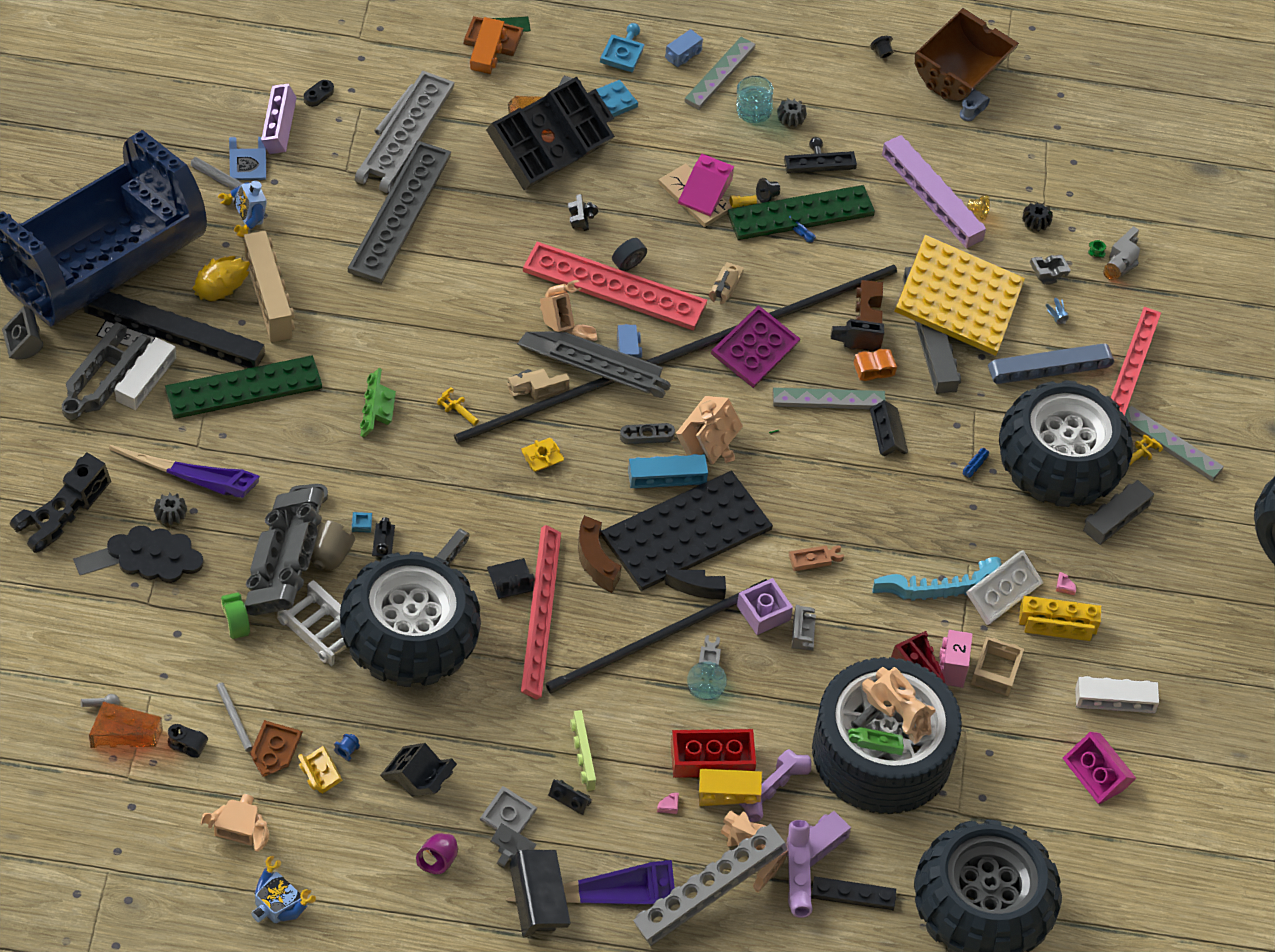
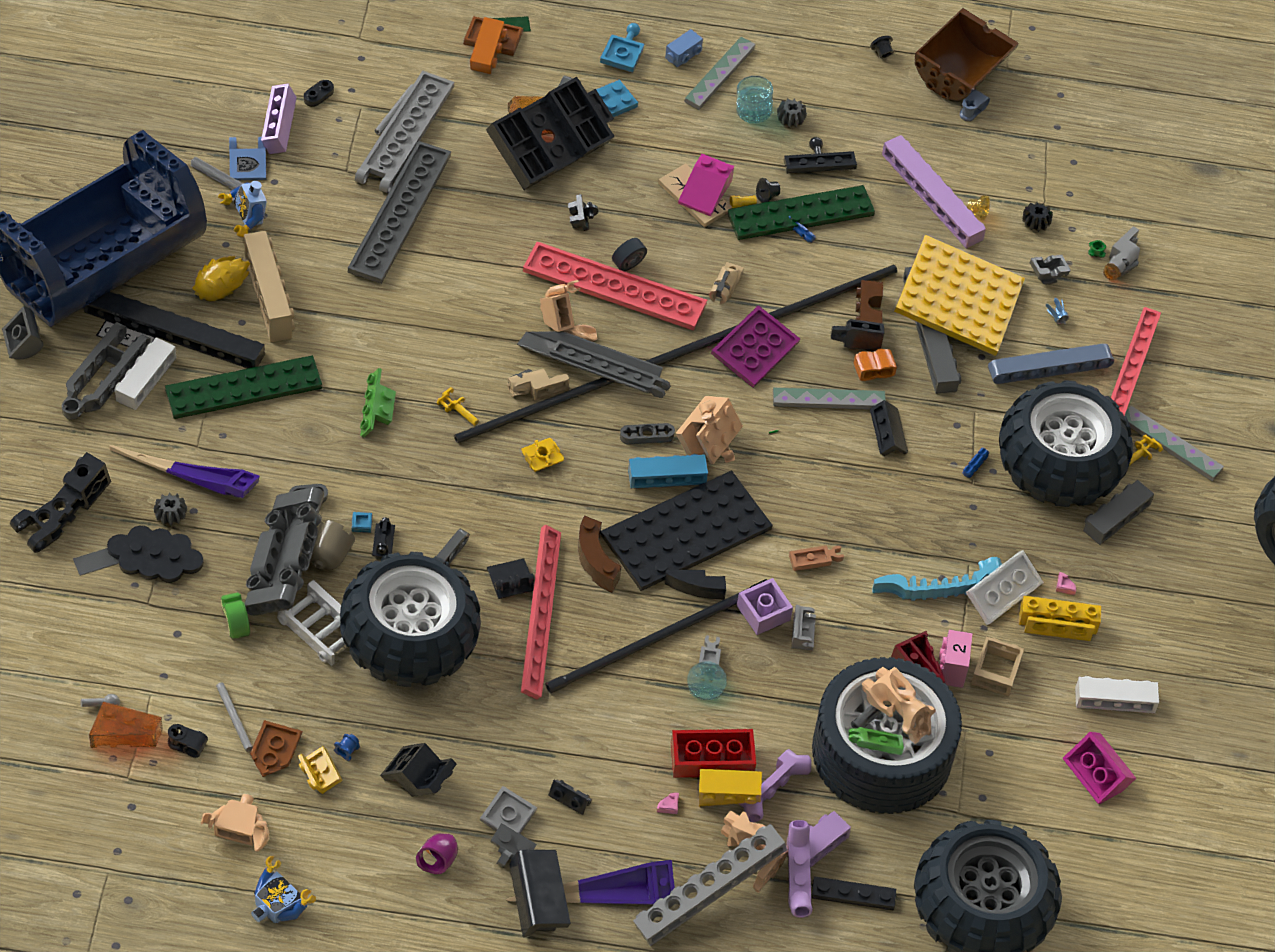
(584, 757): yellowish green plate -> none
(628, 340): medium blue brick -> none

